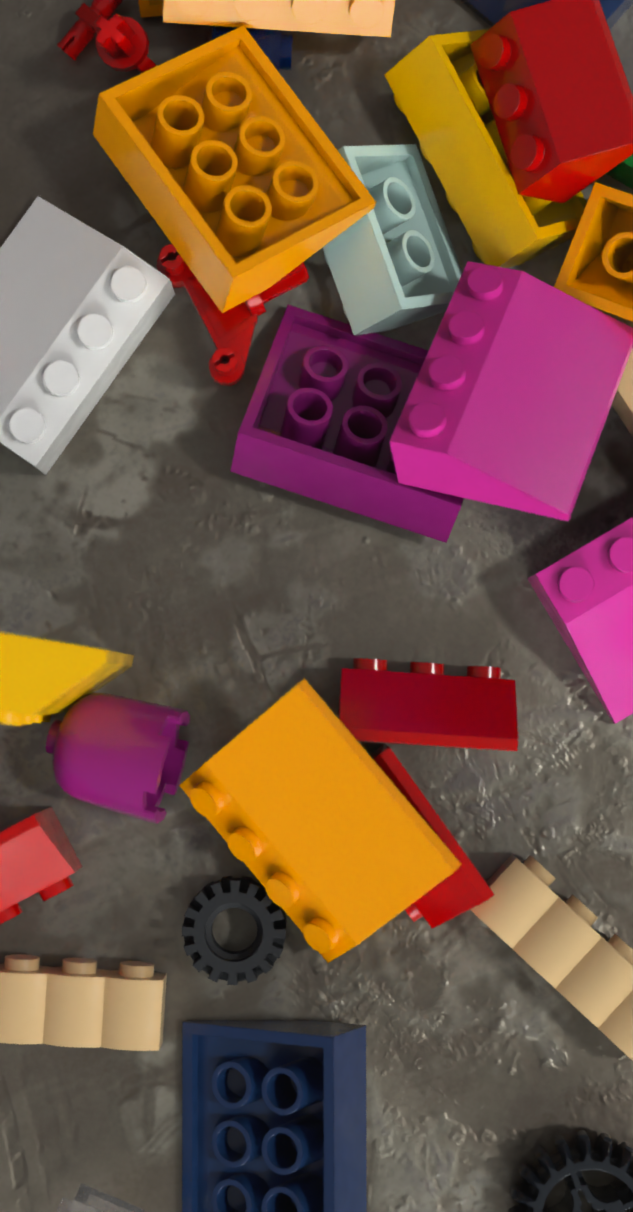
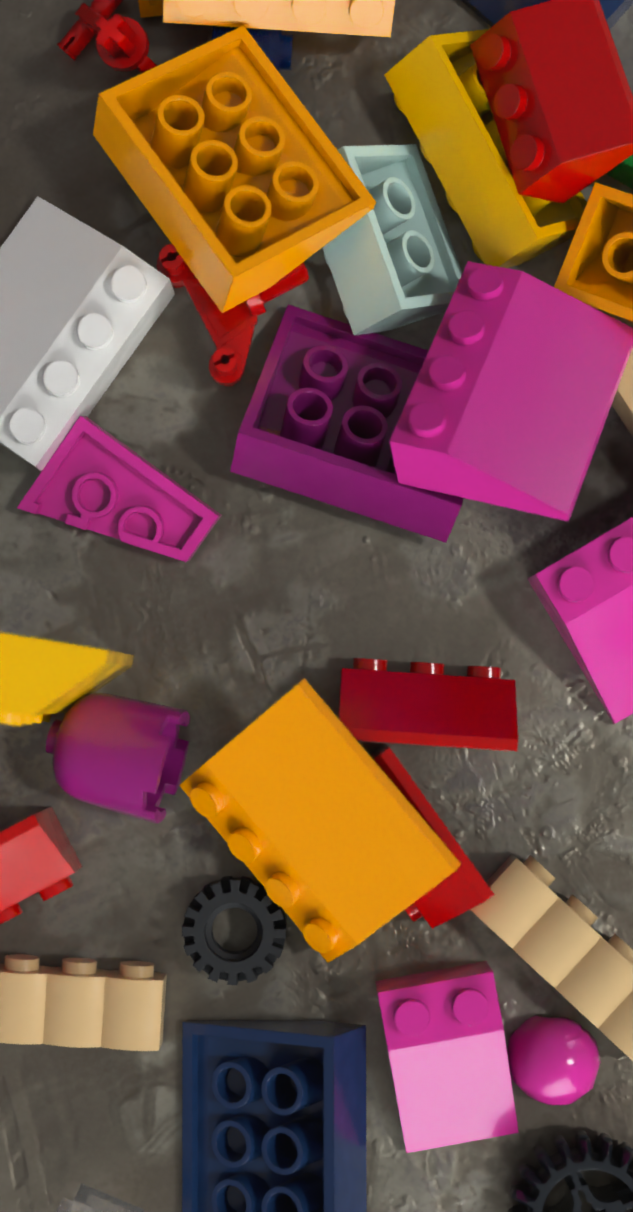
(117, 493): none -> dark pink wing
(448, 1056): none -> slope
(553, 1059): none -> dark pink hair

